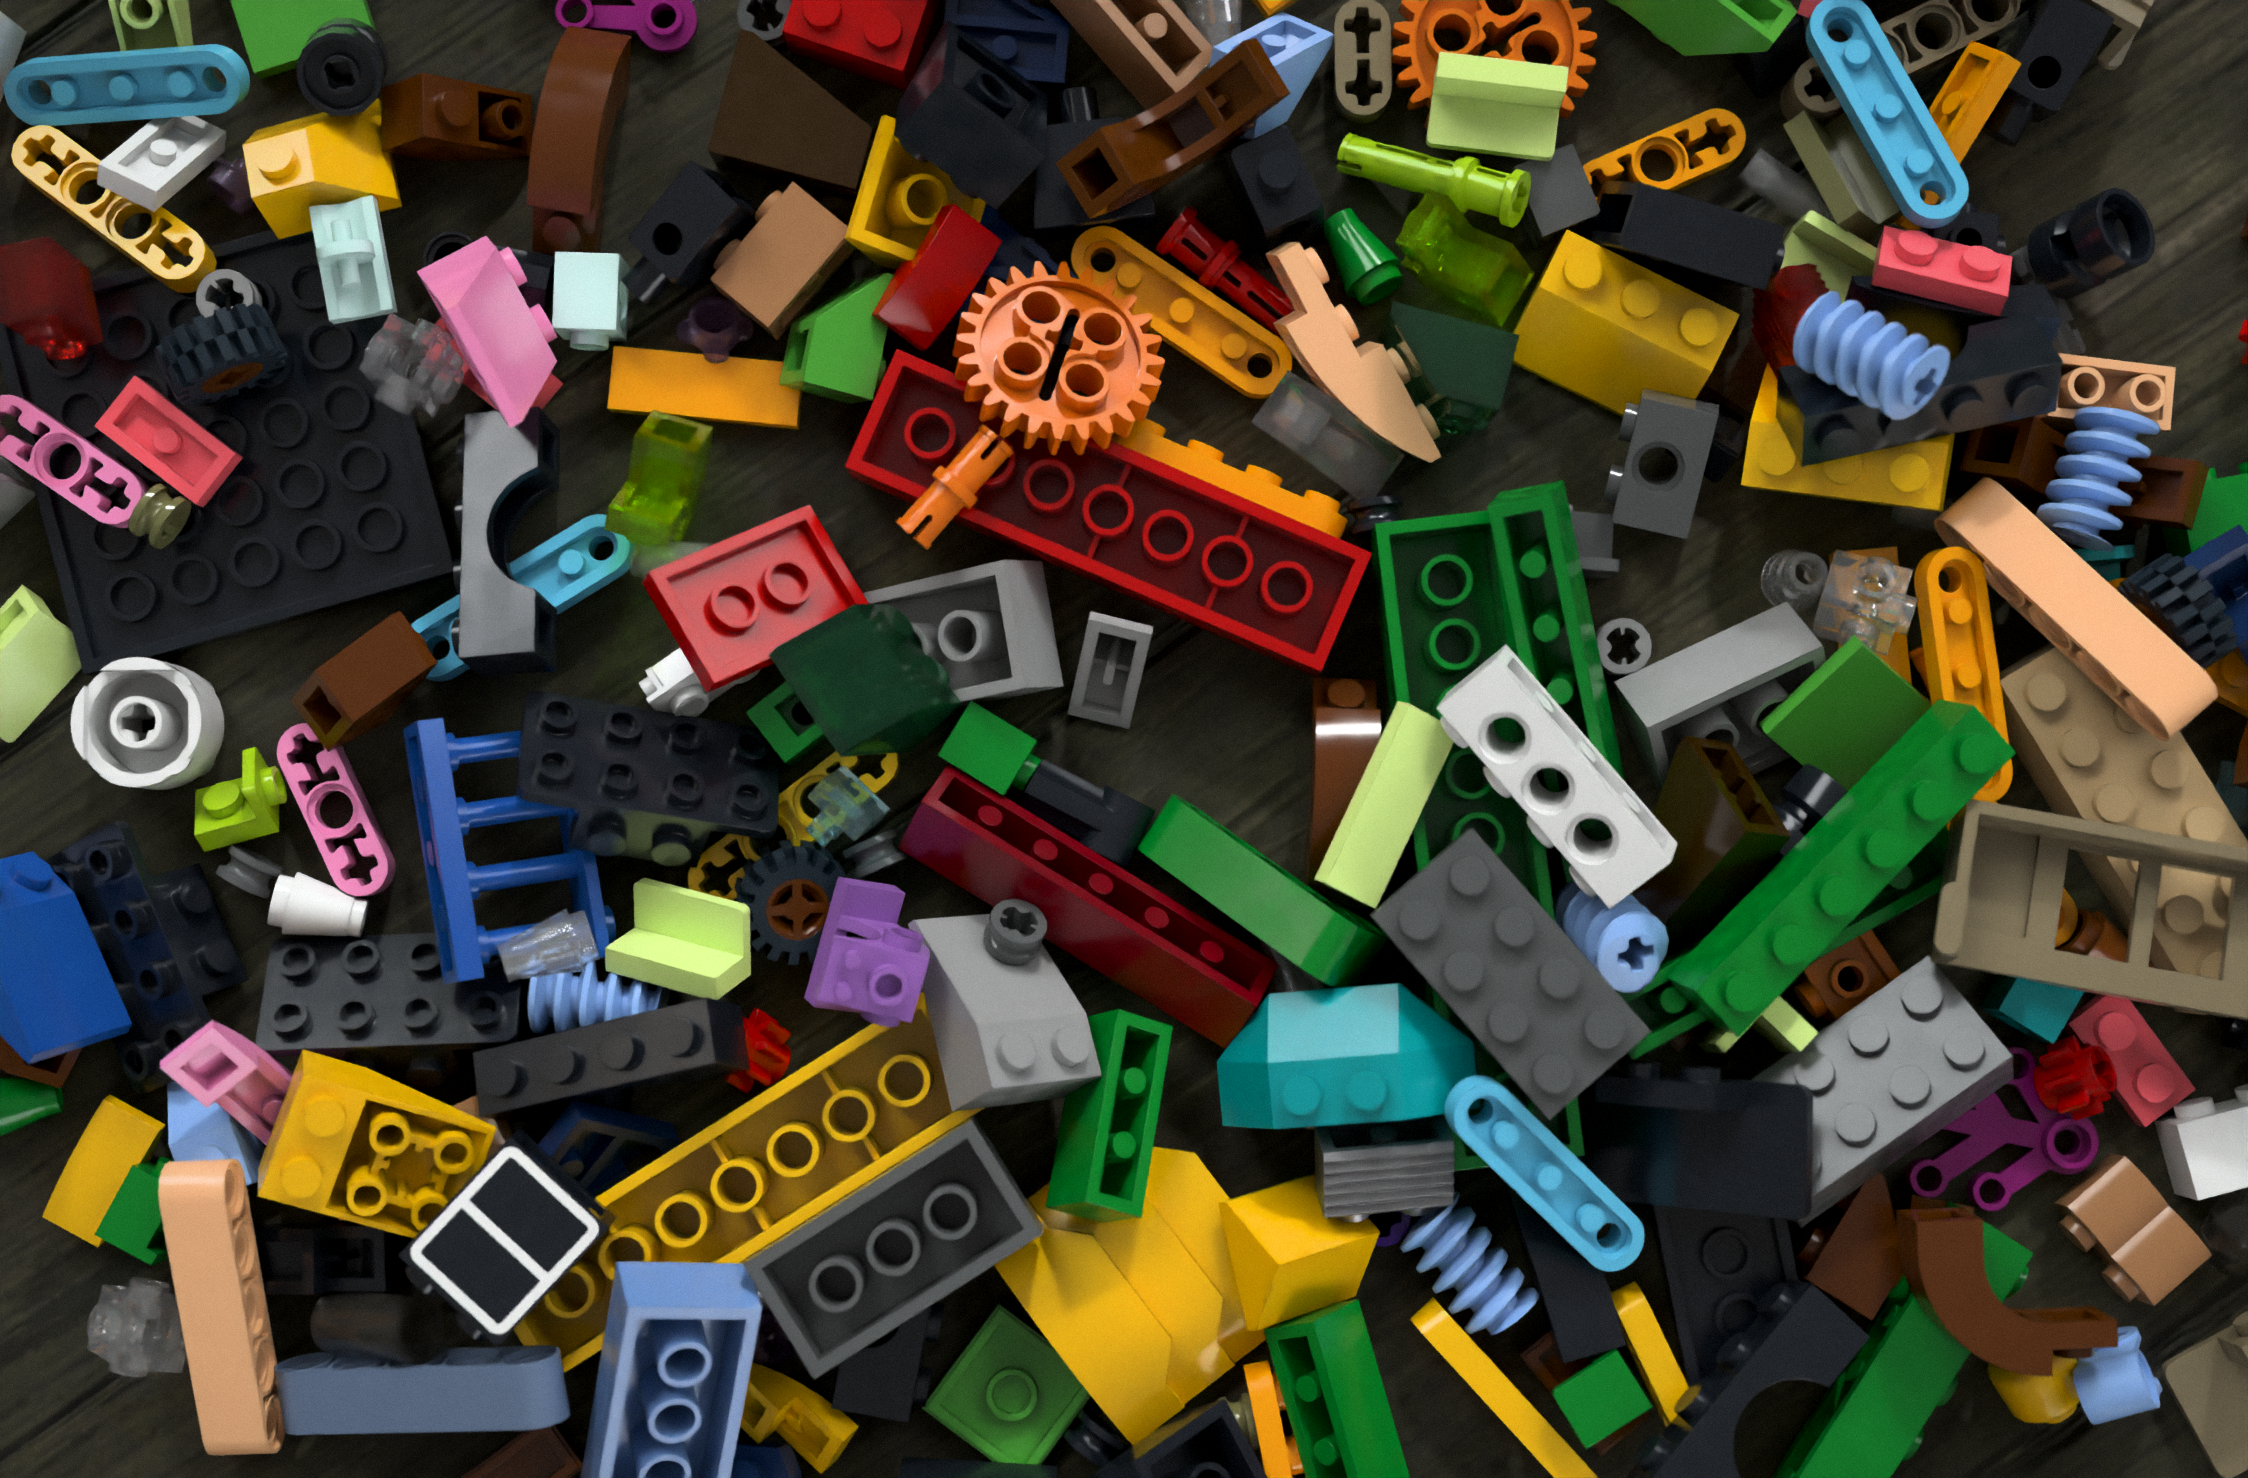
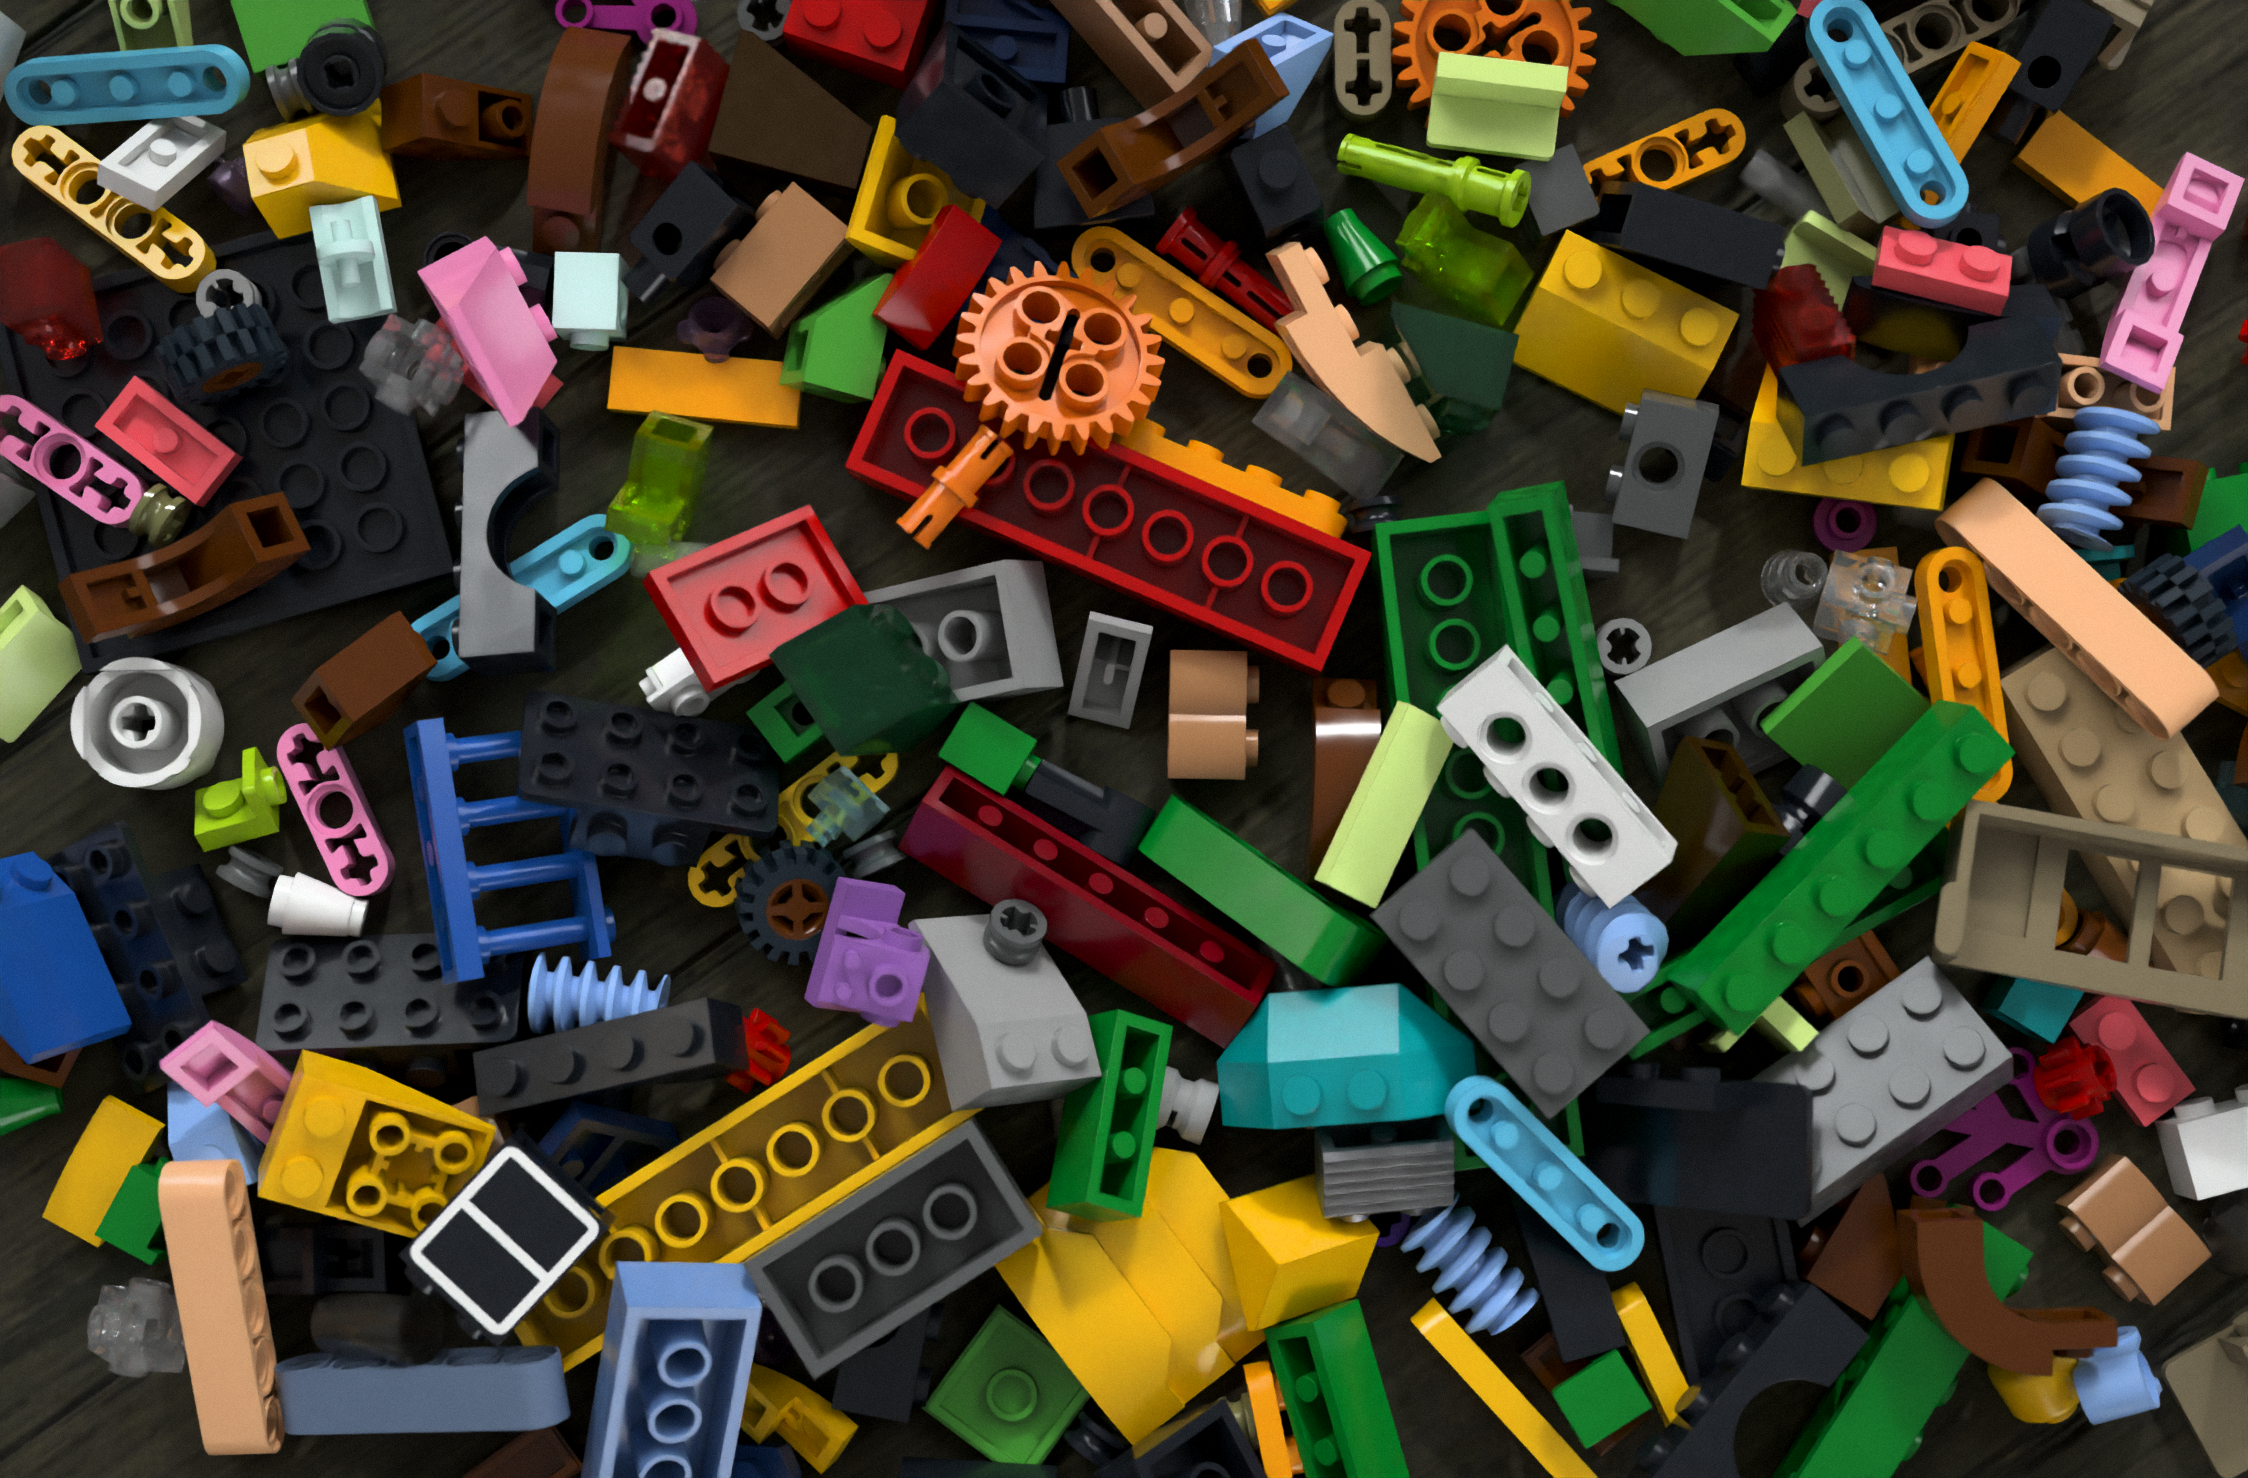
(190, 577): none -> reddish brown arch
(286, 90): none -> dark grey bush
(550, 947): clear cone -> none
(670, 104): none -> clear red brick
(684, 941): yellowish green panel -> none
(1186, 1105): none -> light grey wheel
(1209, 715): none -> medium nougat brick
(1828, 533): none -> magenta plate
(1868, 357): light blue piece -> none
(2079, 165): none -> light orange tile
(2155, 296): none -> bright pink slope

